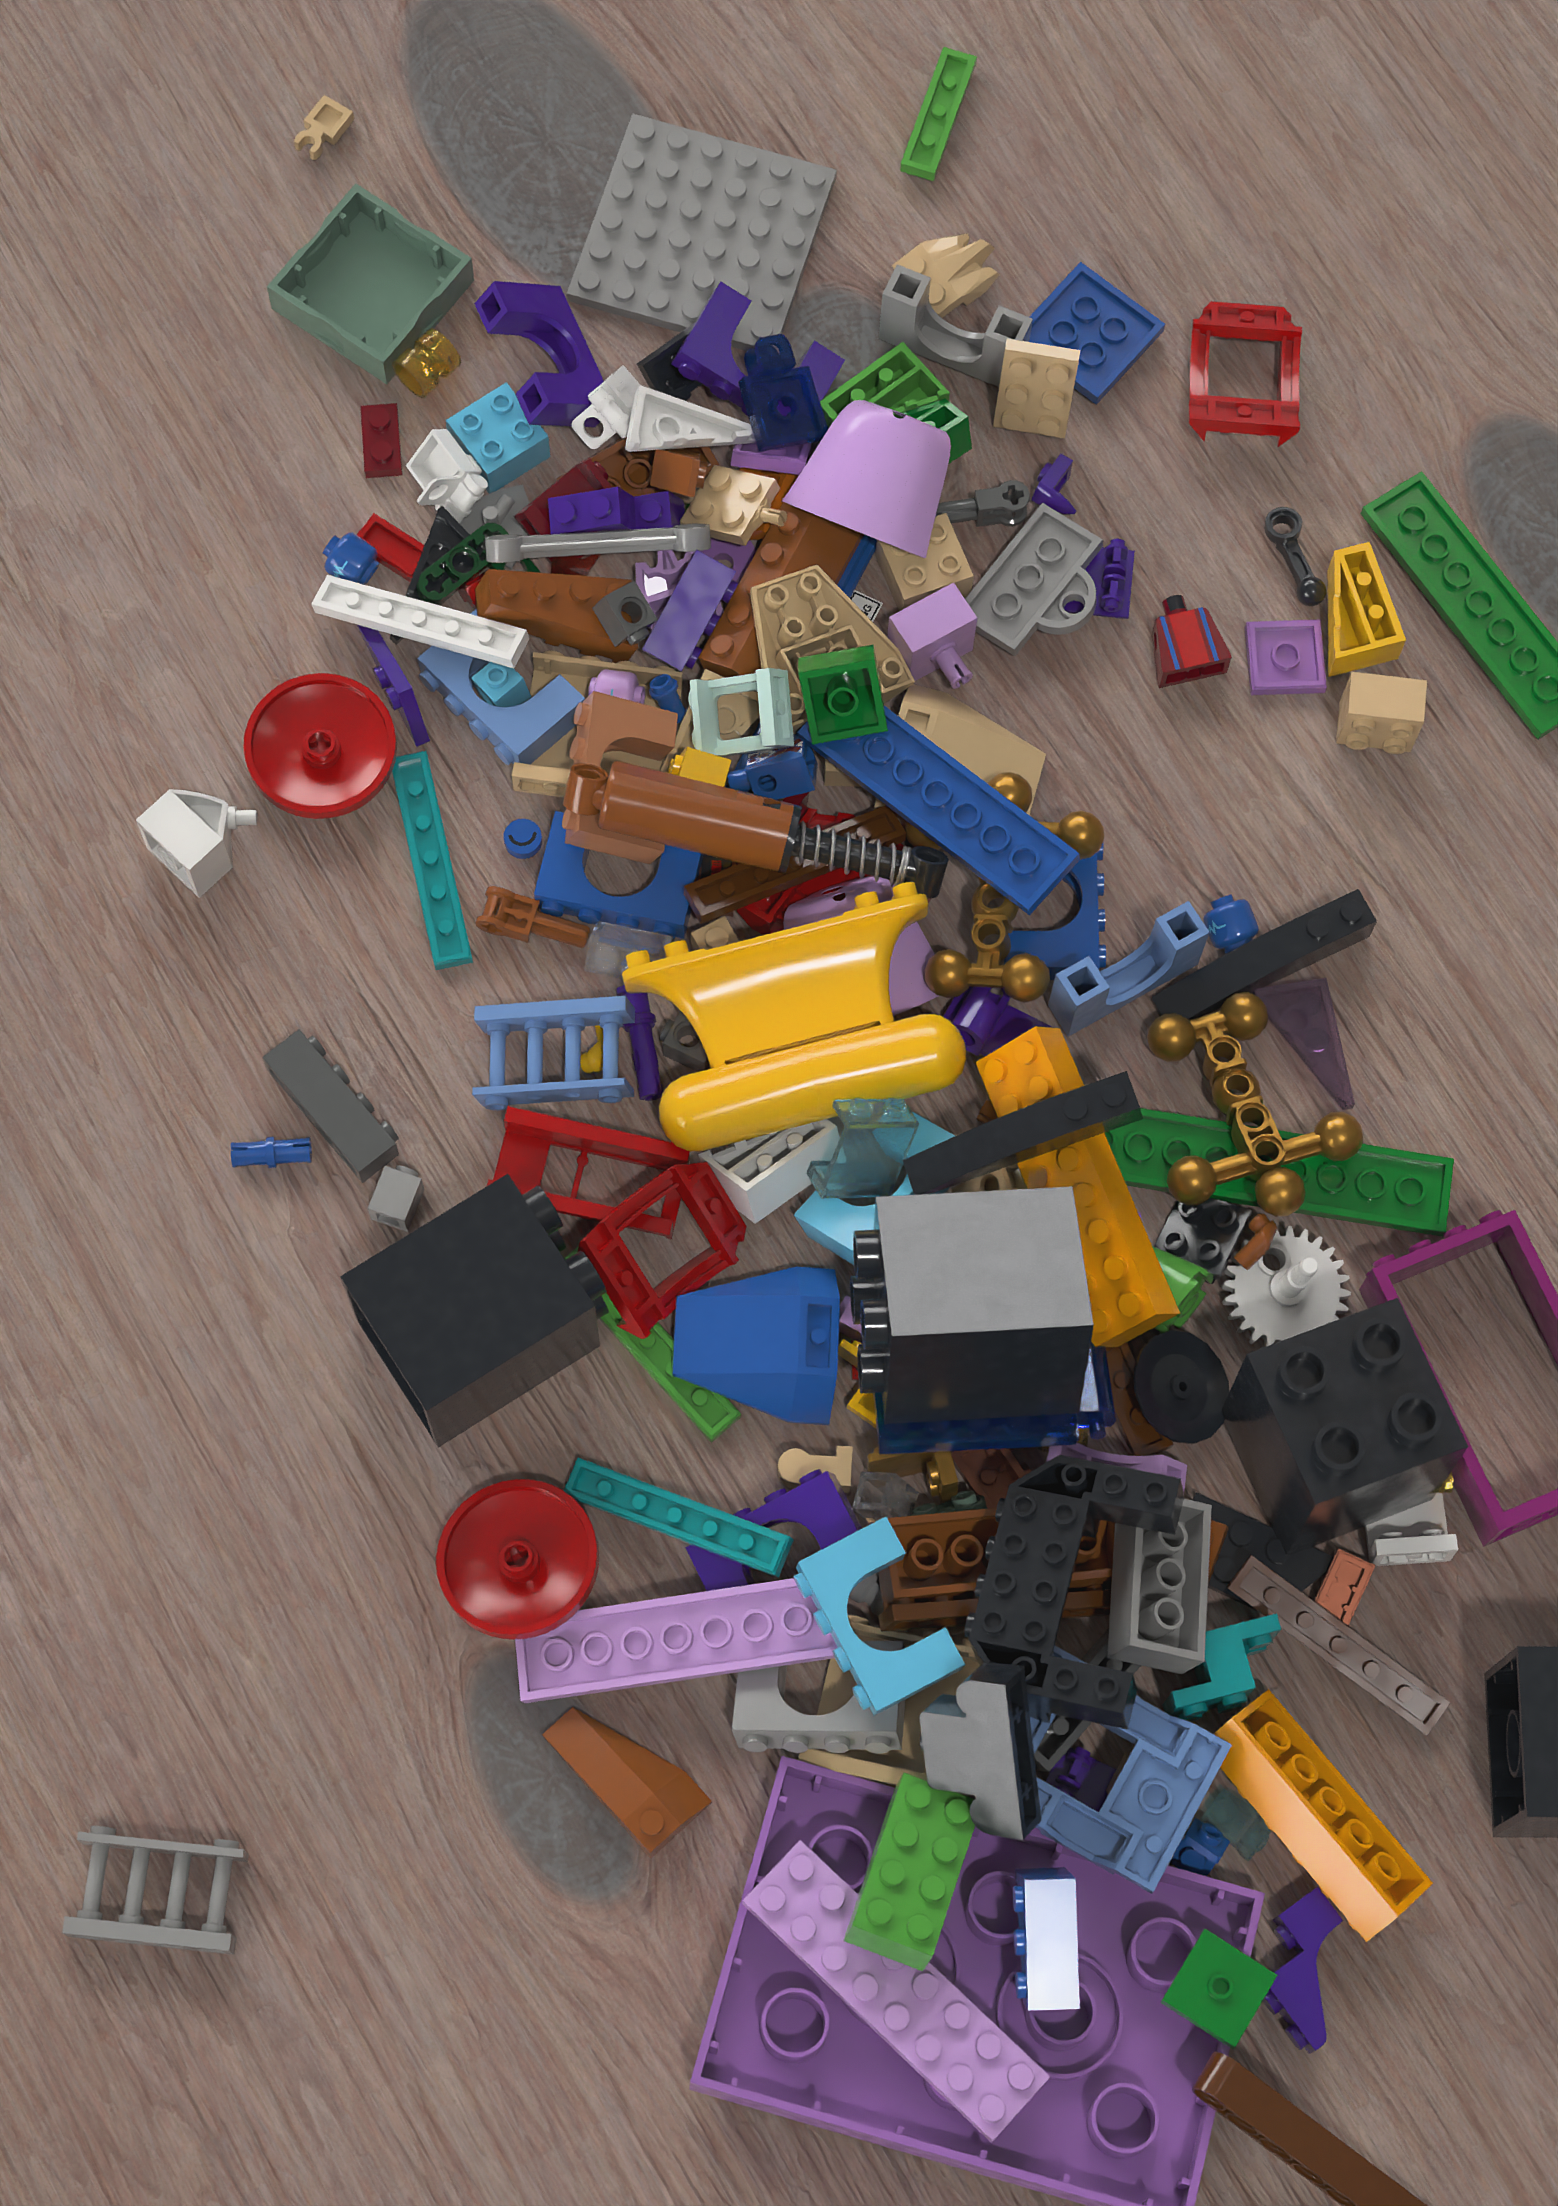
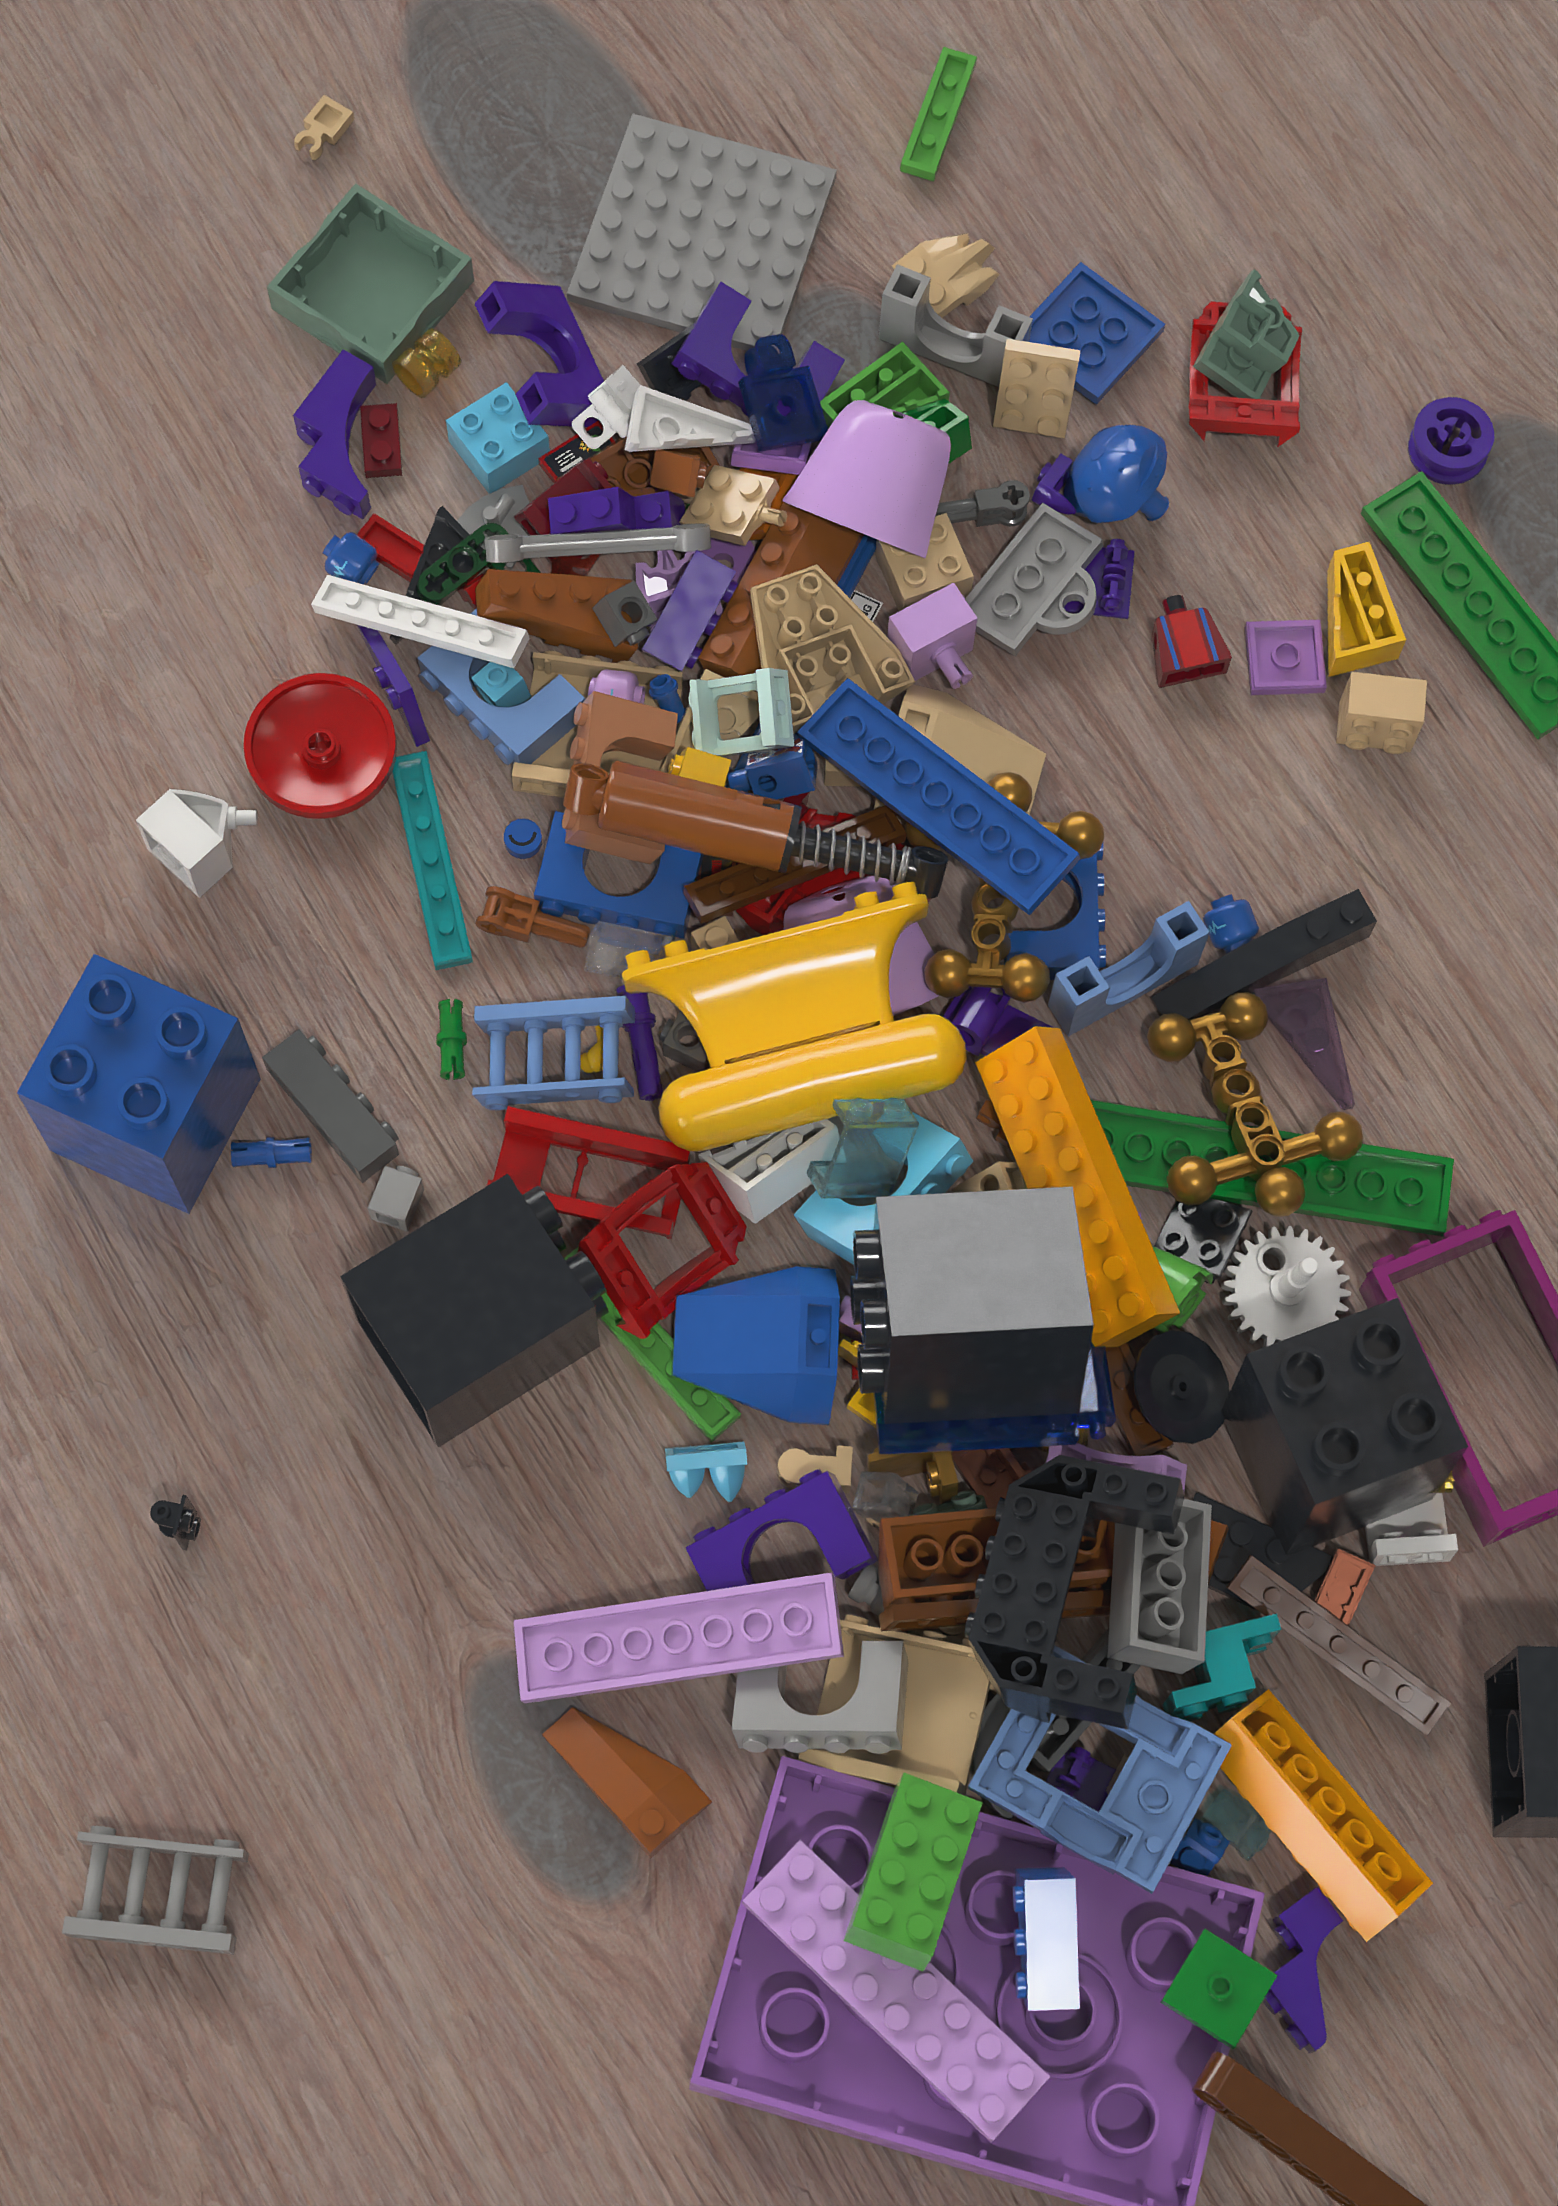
(140, 1083): none -> blue brick
(177, 1520): none -> black hinge
(326, 424): none -> dark purple arch
(447, 475): white piece -> none
(451, 1039): none -> green pin
(517, 1559): red dish -> none
(571, 453): none -> black tile
(679, 1517): teal tile -> none
(724, 1462): none -> medium azure tile
(842, 694): green slope -> none
(880, 1676): medium azure arch -> none
(985, 1749): brick -> none
(1025, 1134): black slope -> none
(1119, 475): none -> blue piece
(1248, 341): none -> sand green slope
(1260, 1243): dark orange arm -> none
(1310, 589): black piece -> none
(1468, 450): none -> dark purple wheel

